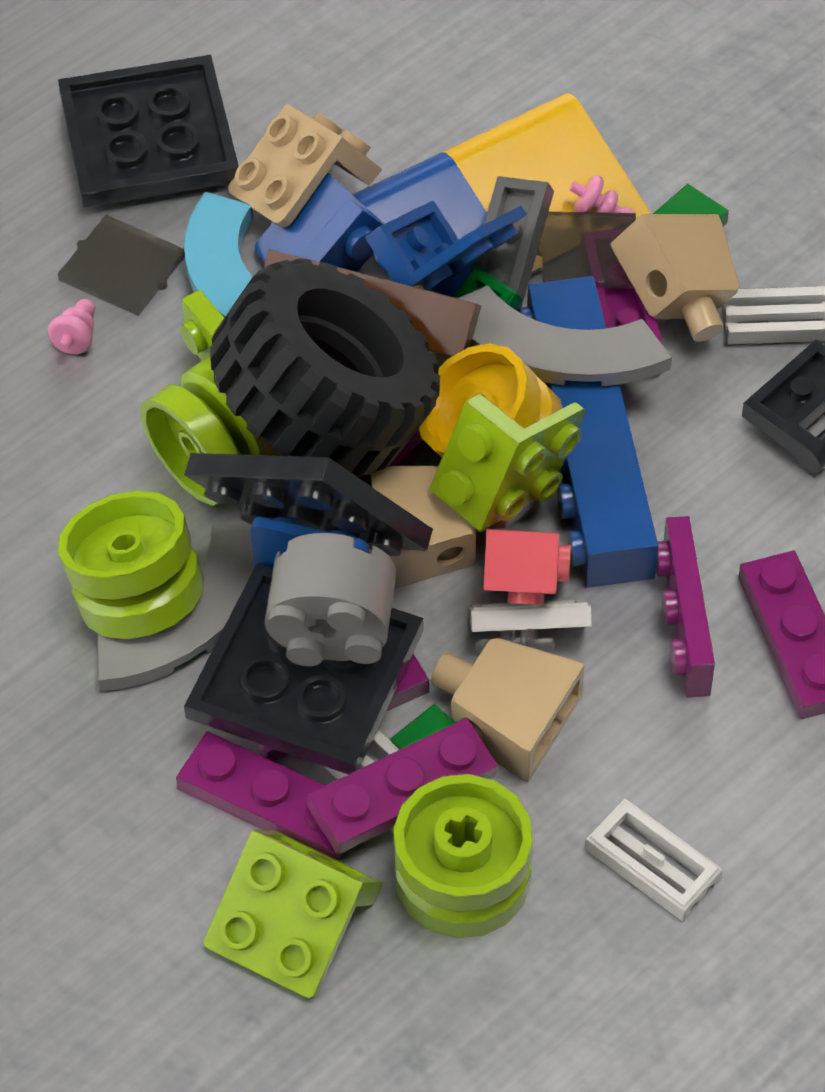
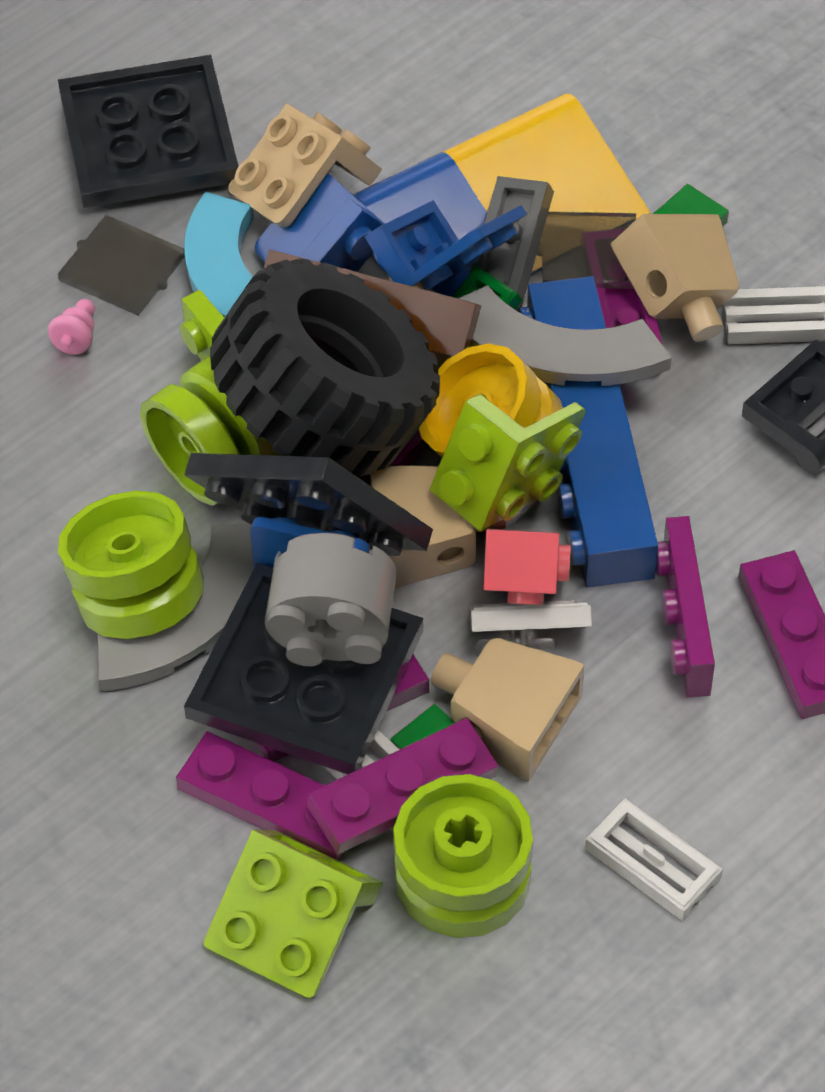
(591, 197): bright pink hair -> none

